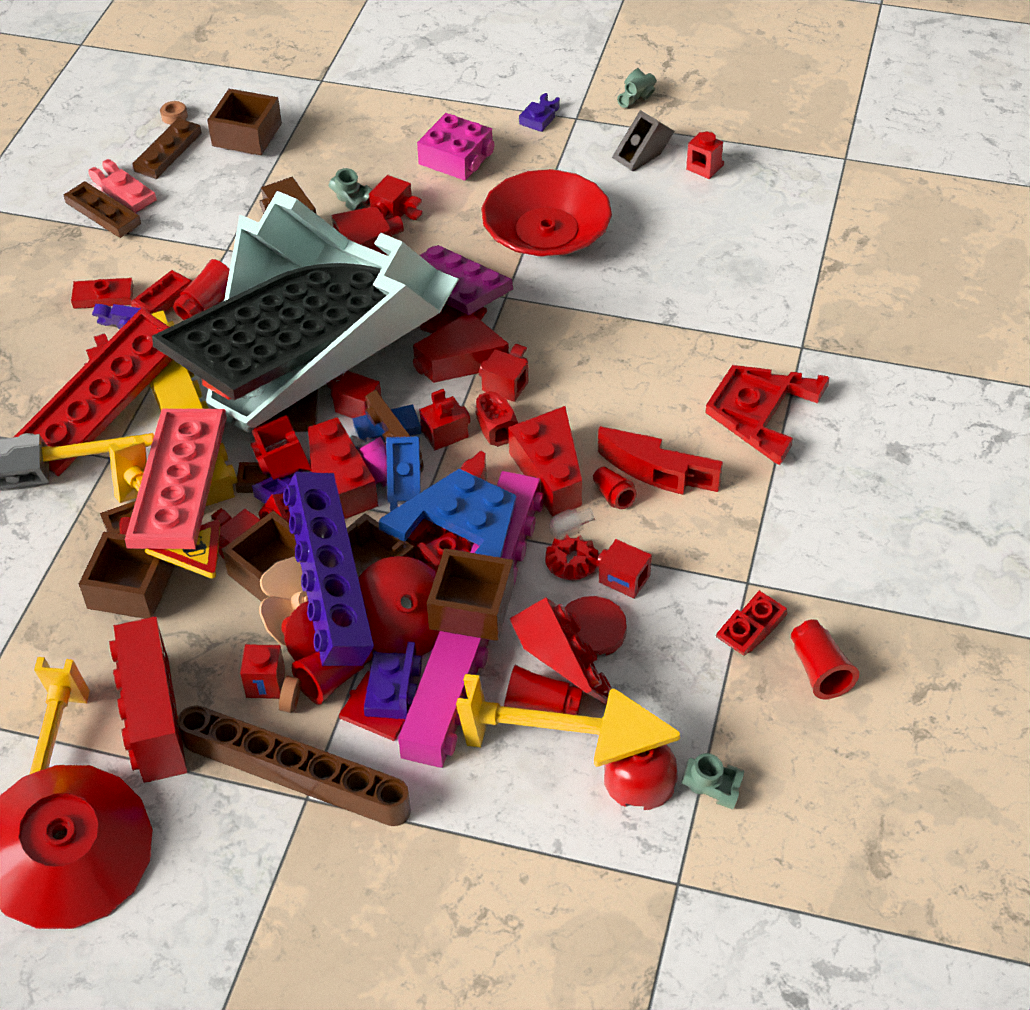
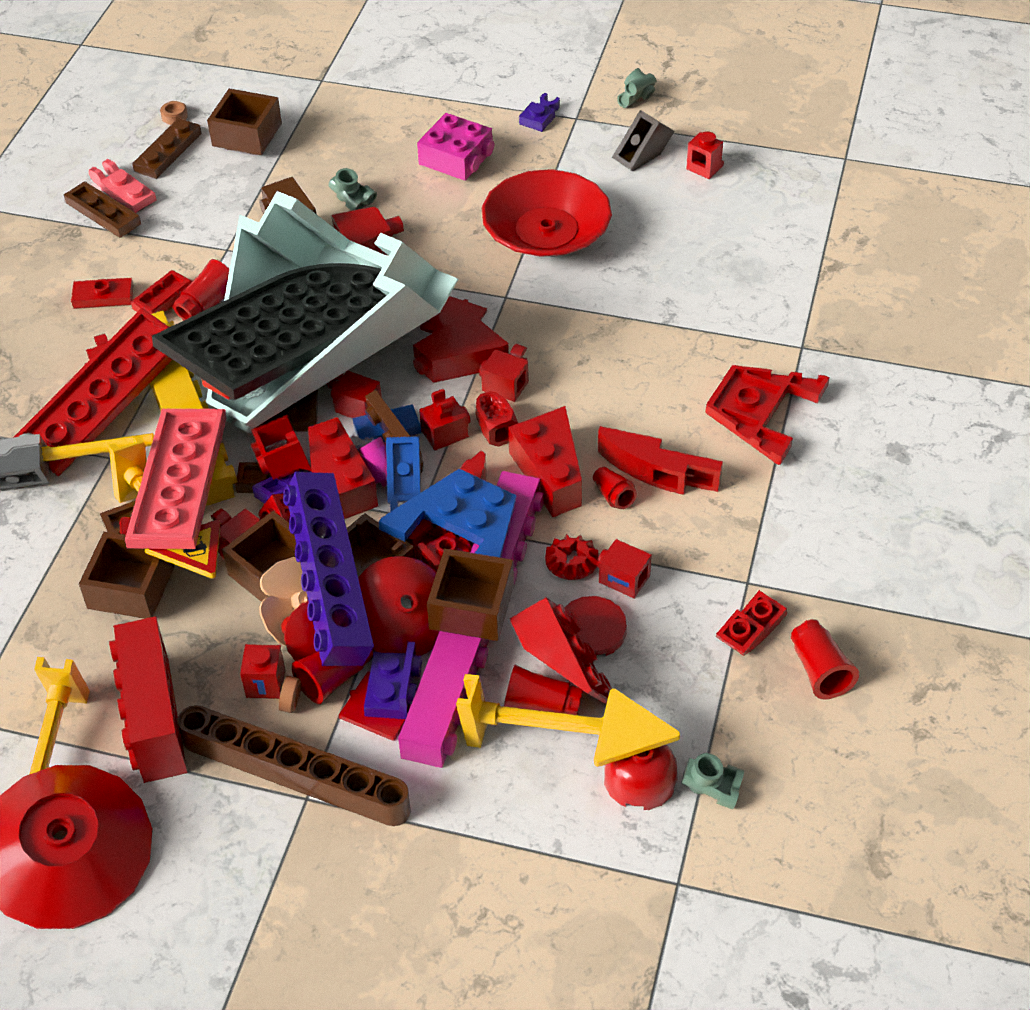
(117, 315): dark purple plate -> none
(395, 198): red brick -> none
(476, 283): magenta plate -> none
(569, 522): clear cylinder -> none

